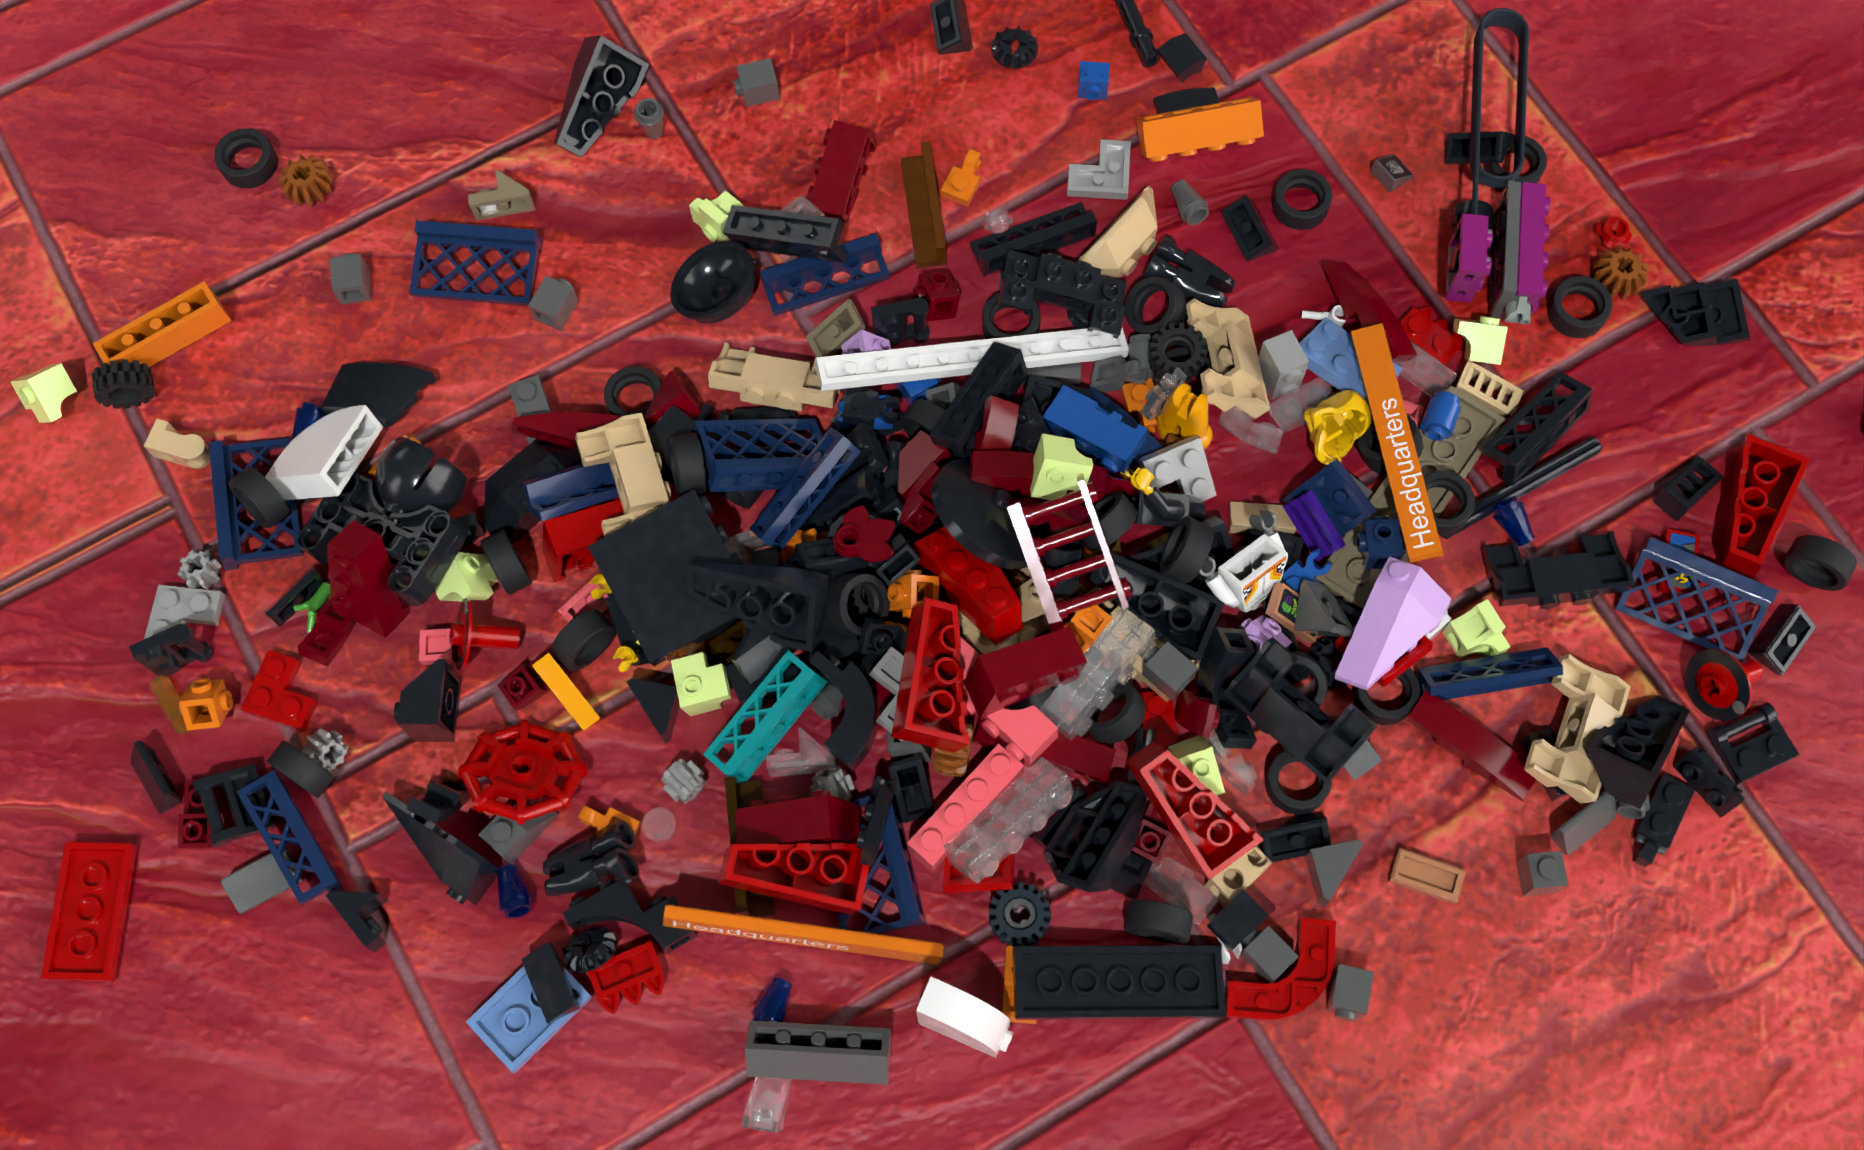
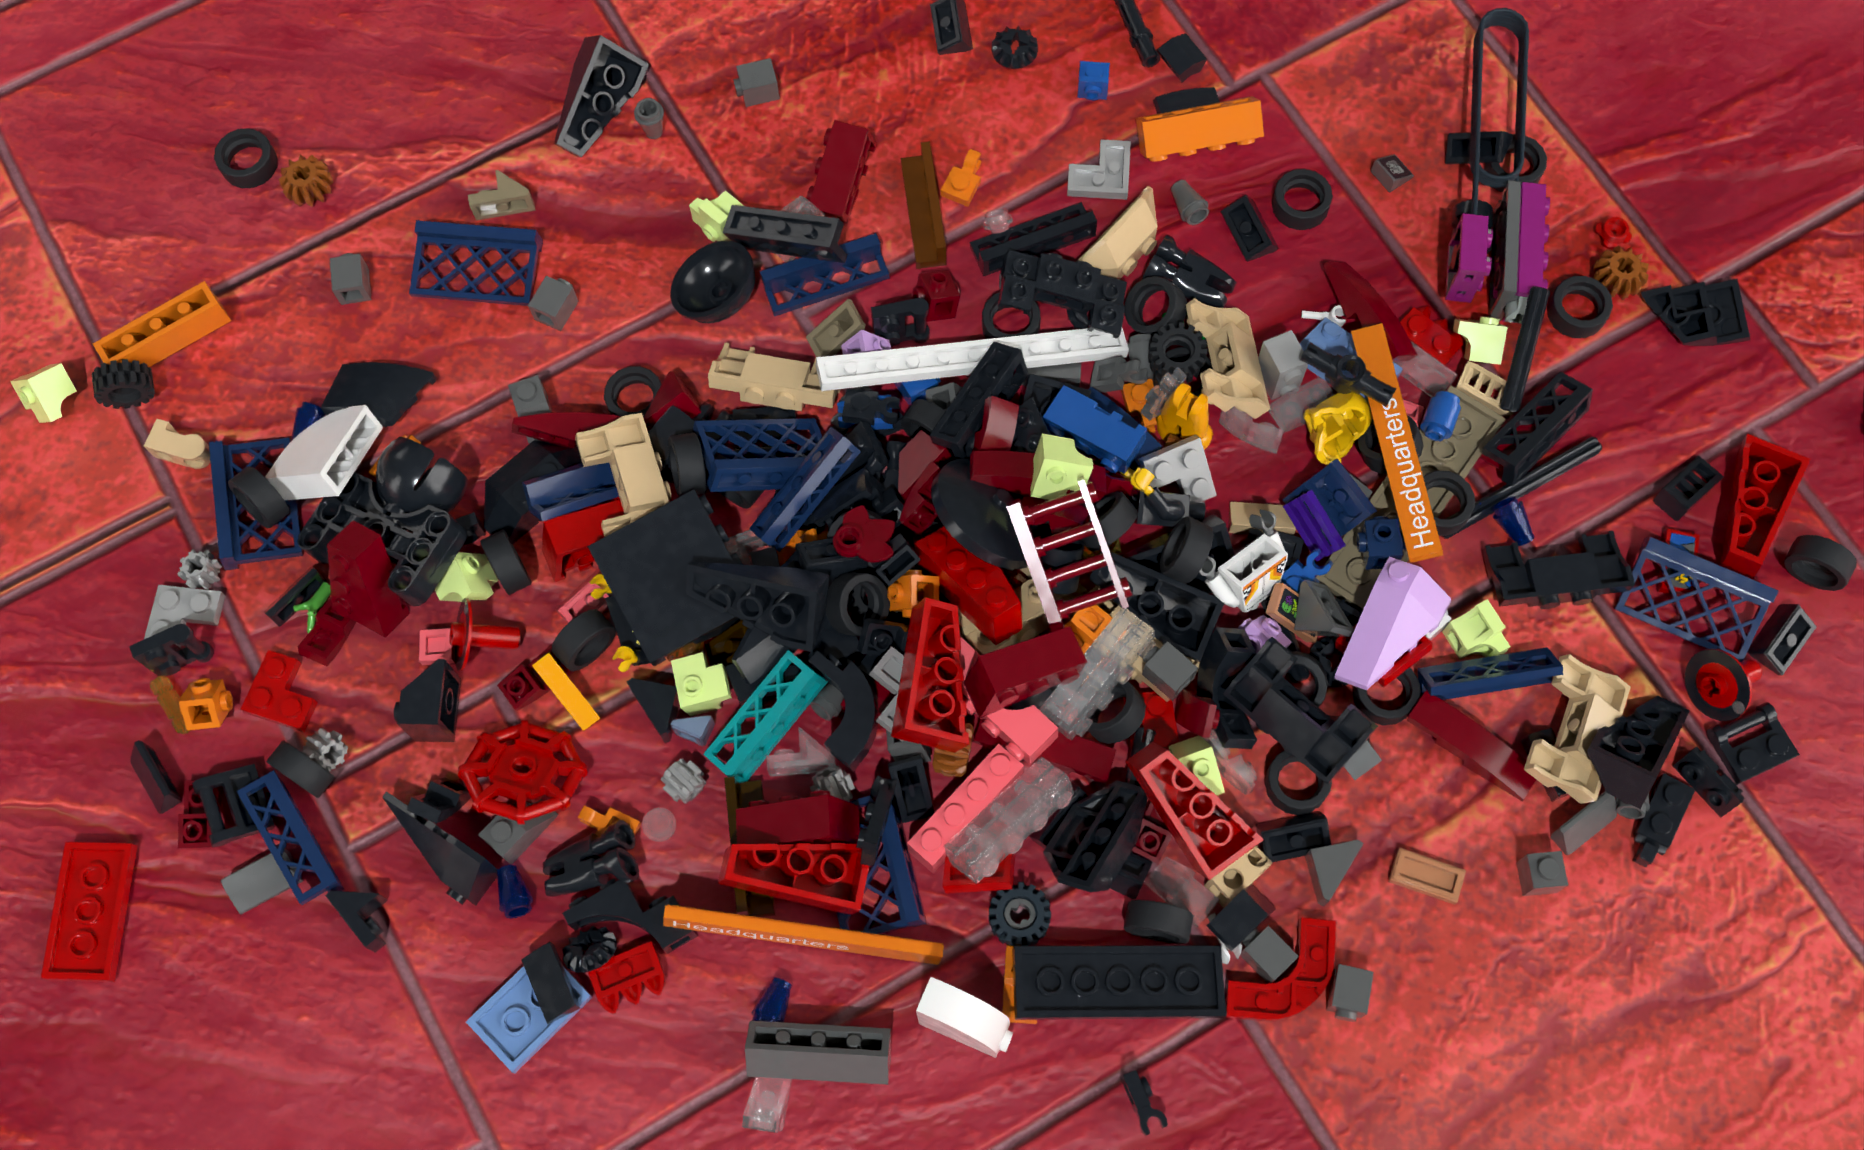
(694, 729): none -> sand blue slope
(1138, 1092): none -> black plate
(1333, 368): none -> black pin
(1525, 349): none -> black axle

